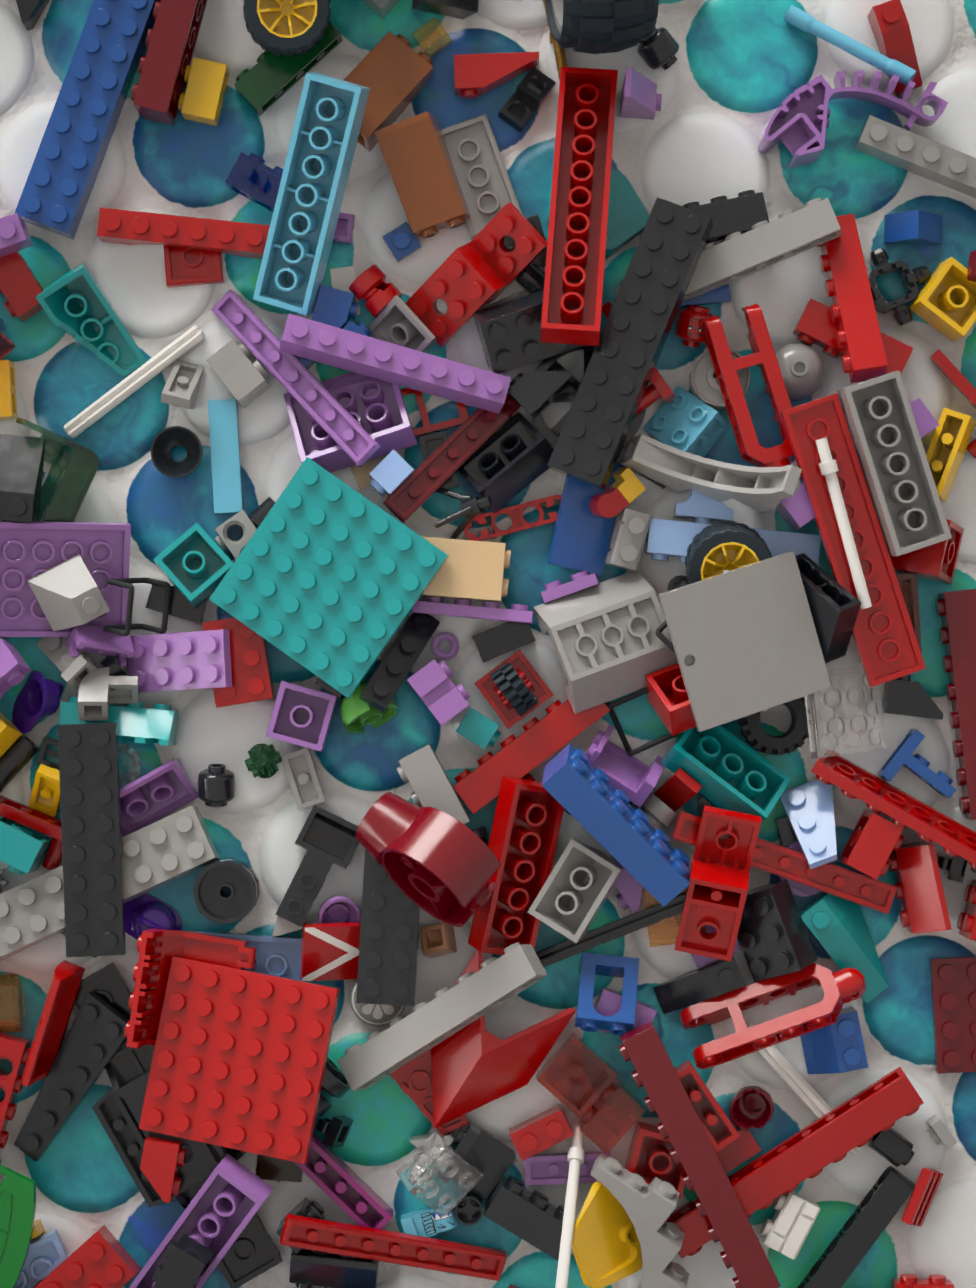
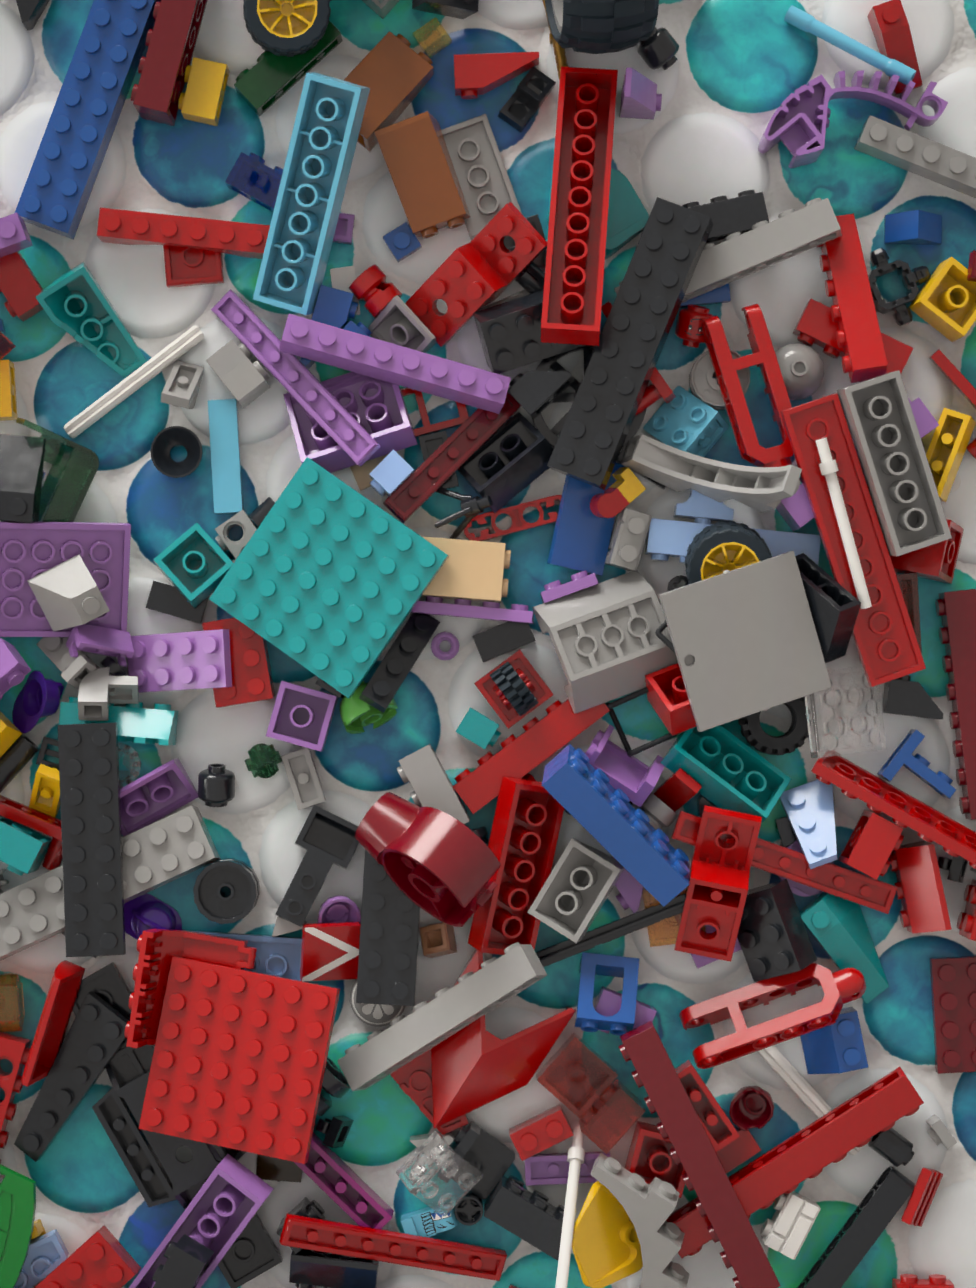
(125, 629): black piece -> none
(160, 1164): red slope -> none
(439, 692): medium lavender brick -> none
(699, 985): black slope -> none

